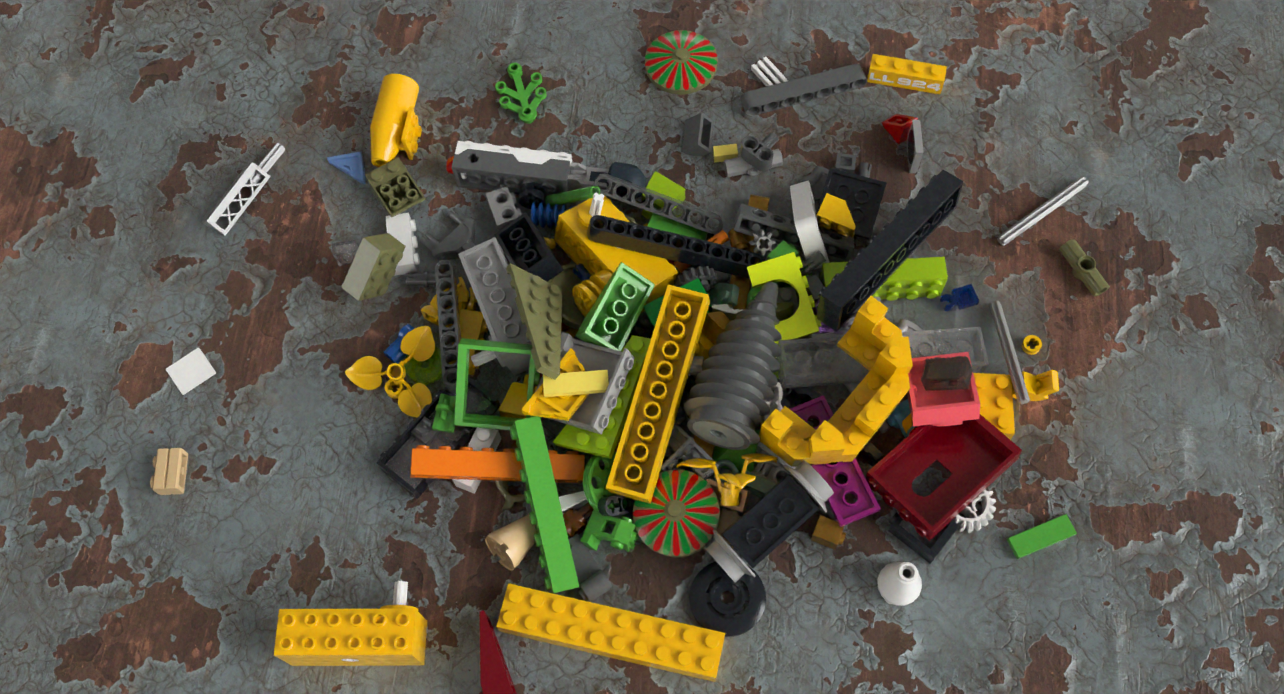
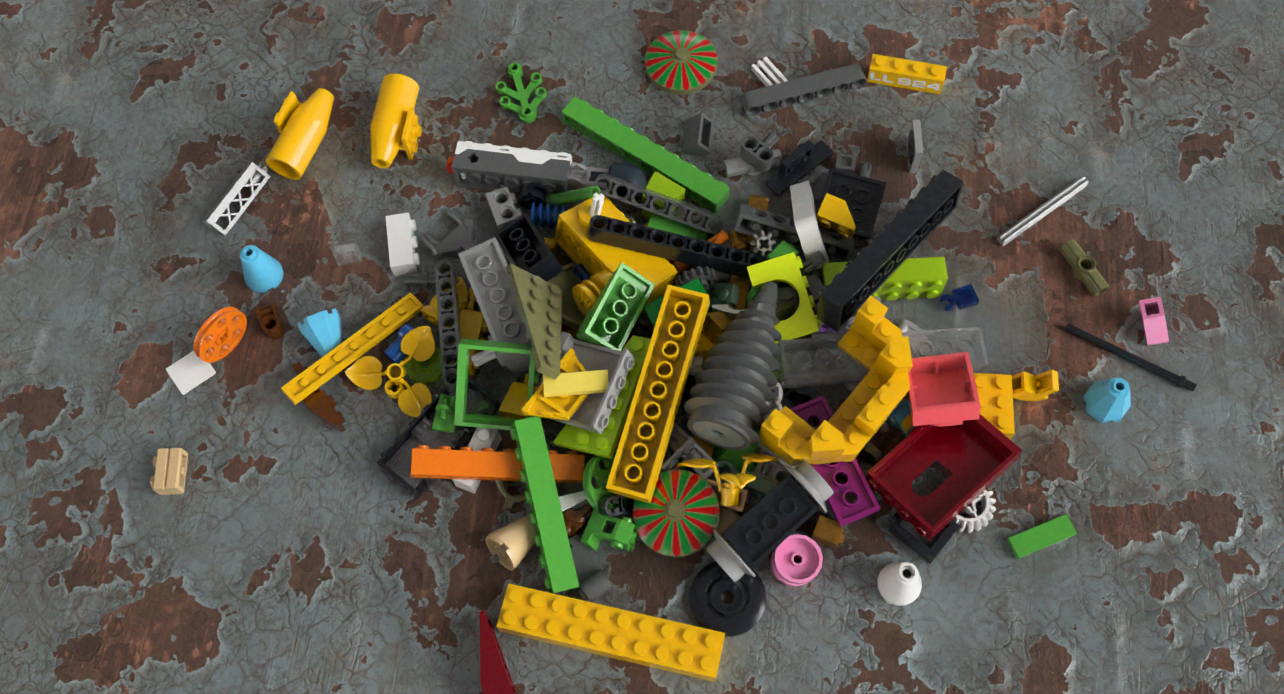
(220, 334): none -> orange wedge
(260, 269): none -> medium azure cone
(268, 317): none -> reddish brown piece
(301, 132): none -> yellow piece
(322, 330): none -> medium azure cone
(322, 404): none -> reddish brown slope
(351, 164): medium blue tile -> none
(352, 348): none -> yellow plate
(353, 636): yellow piece -> none
(373, 266): olive brick -> none
(394, 187): olive slope -> none
(644, 153): none -> bright green brick
(725, 152): light yellow piece -> none
(798, 165): none -> black bracket
(805, 551): none -> bright pink wheel
(898, 126): red slope -> none
(946, 373): clear smoke brick -> none
(1009, 353): light grey axle -> none
(1036, 340): yellow bush -> none
(1108, 399): none -> medium azure cone
(1153, 321): none -> bright pink slope
(1179, 380): none -> black bar

